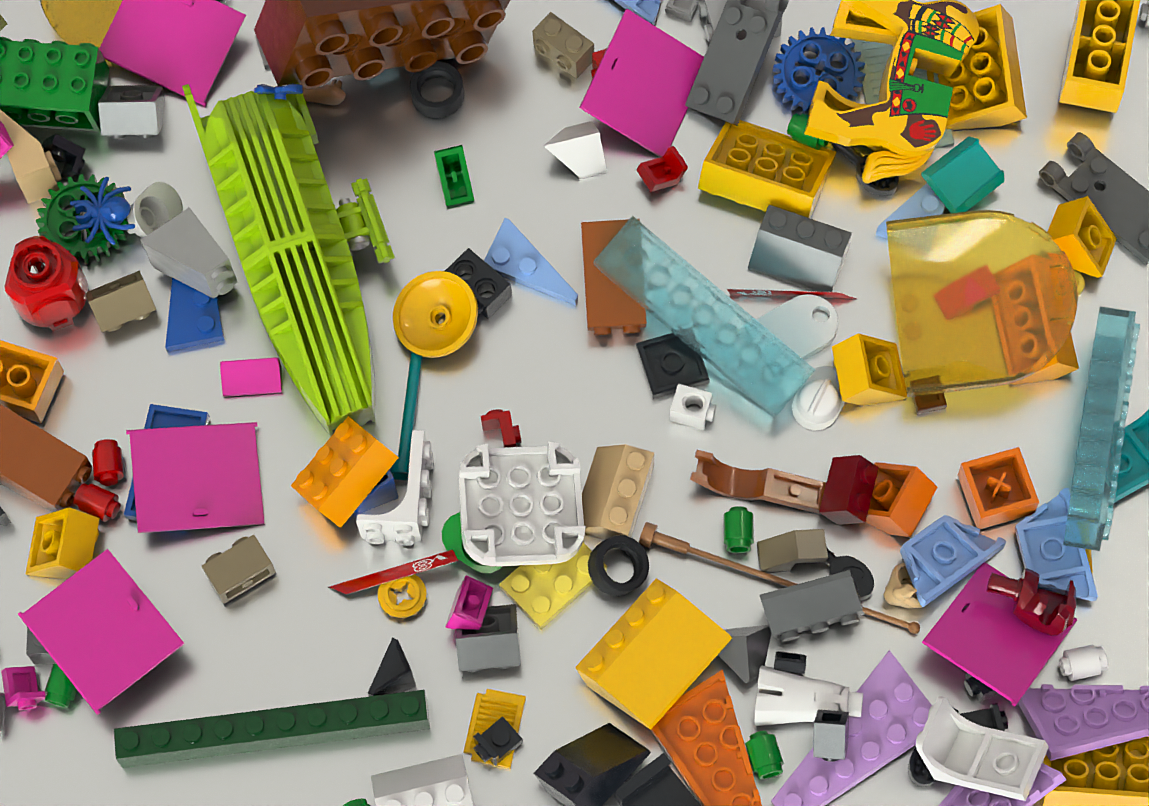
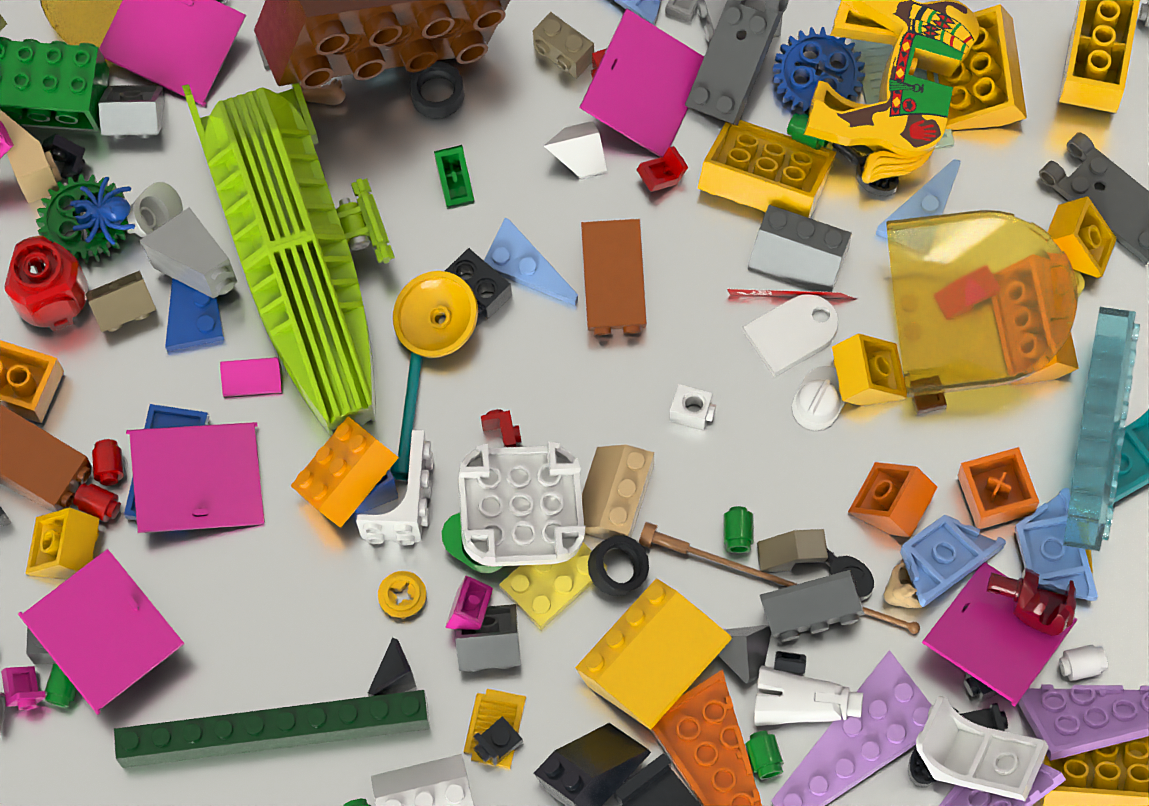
(238, 568): dark tan brick -> none
(279, 91): blue piece -> none
(396, 572): red sticker -> none
(669, 363): black tile -> none
(703, 317): clear light blue brick -> none
(758, 484): dark orange piece -> none
(831, 735): brick -> none
(849, 489): dark red brick -> none
(963, 176): teal slope -> none

